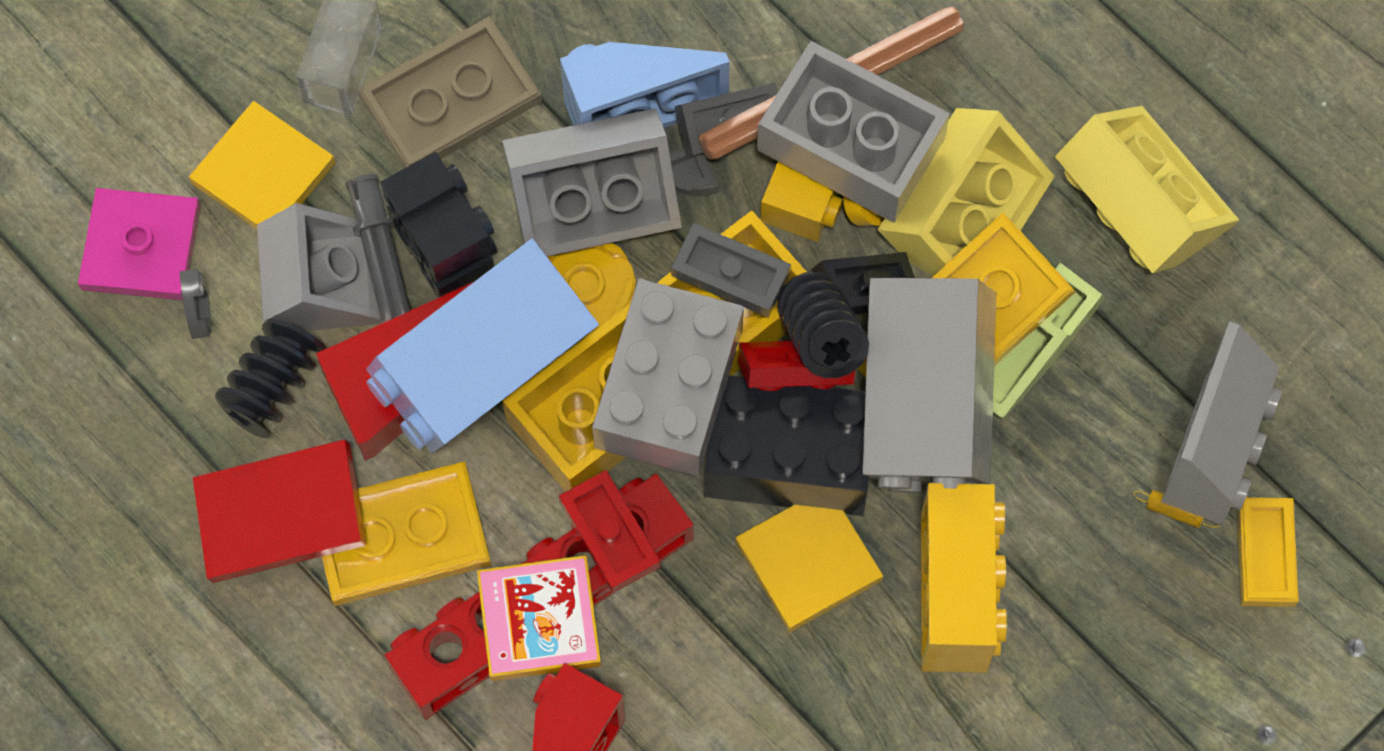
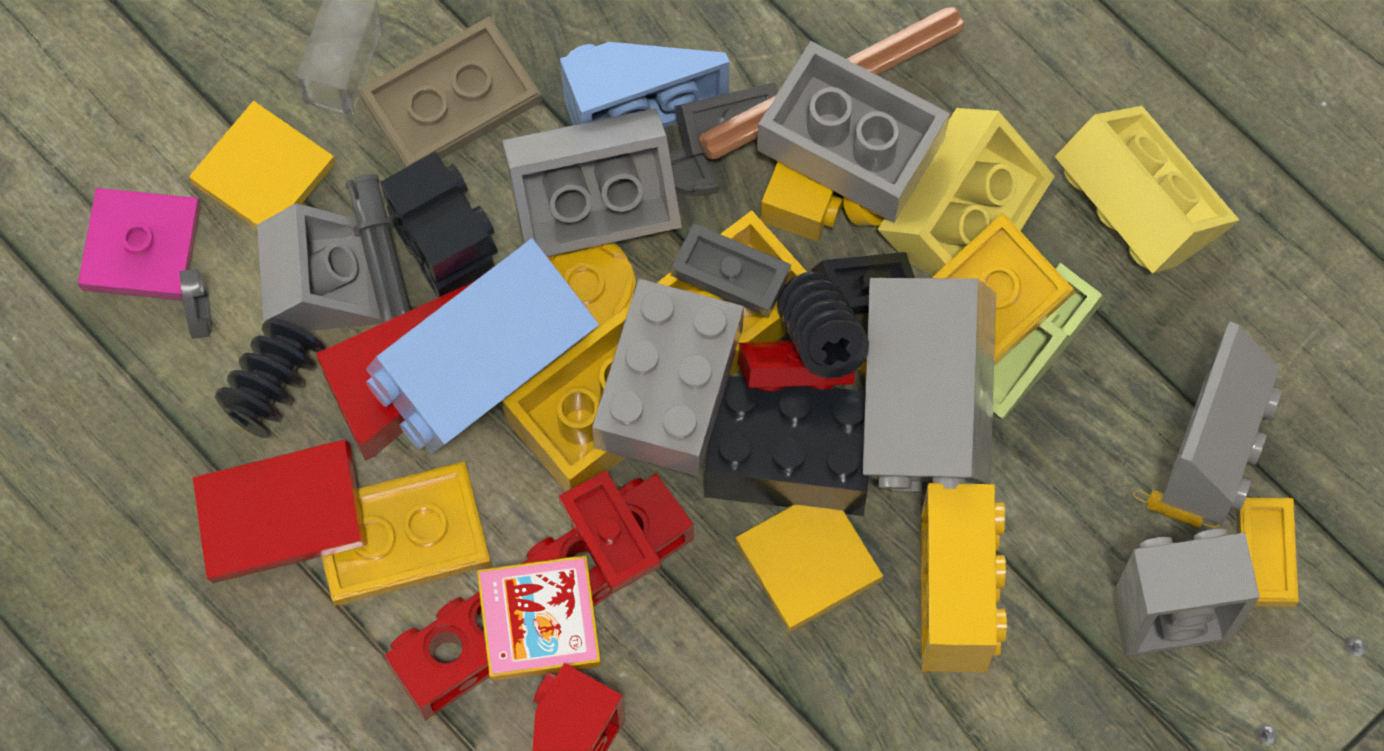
(1185, 592): none -> light grey brick

